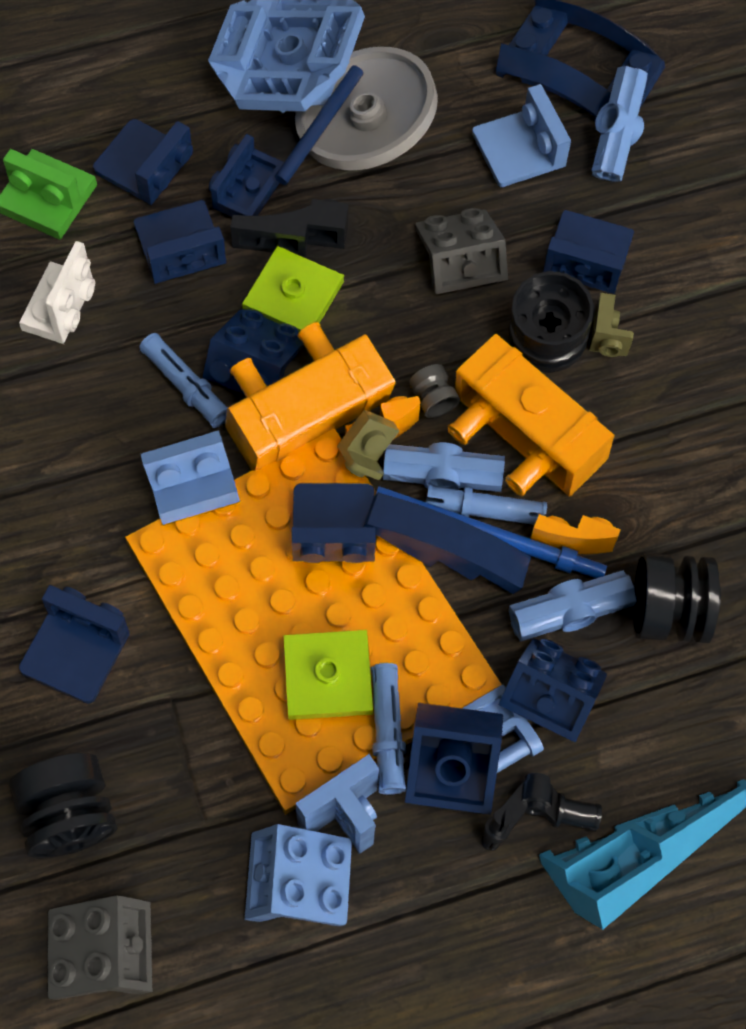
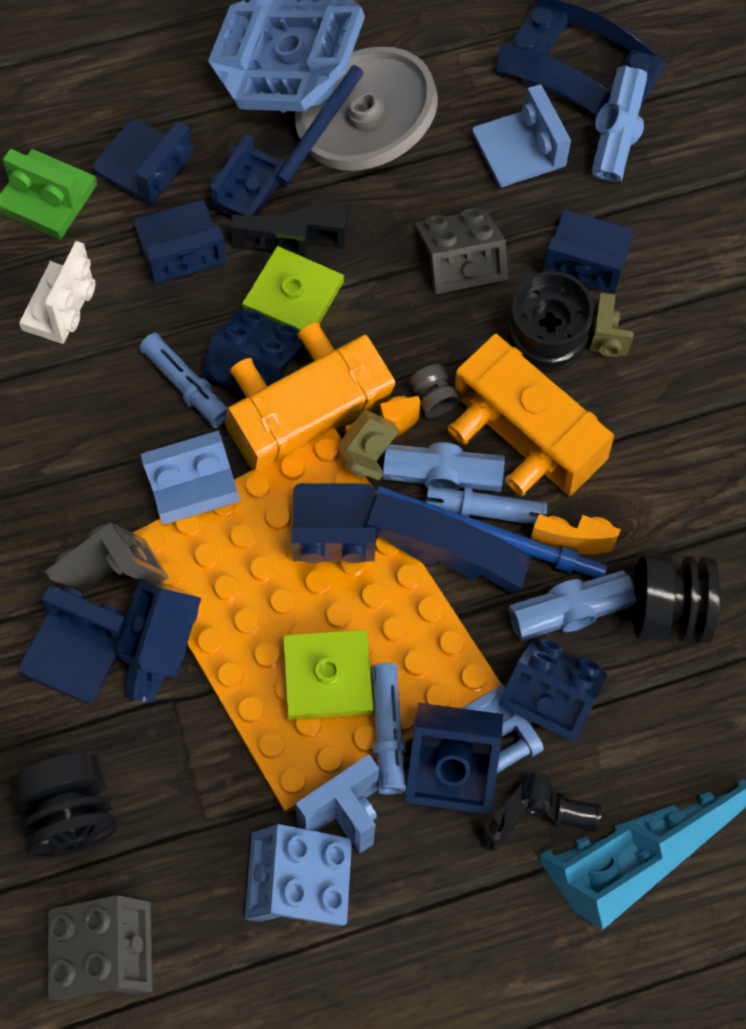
(106, 551): none -> dark grey bracket
(155, 636): none -> dark blue hinge

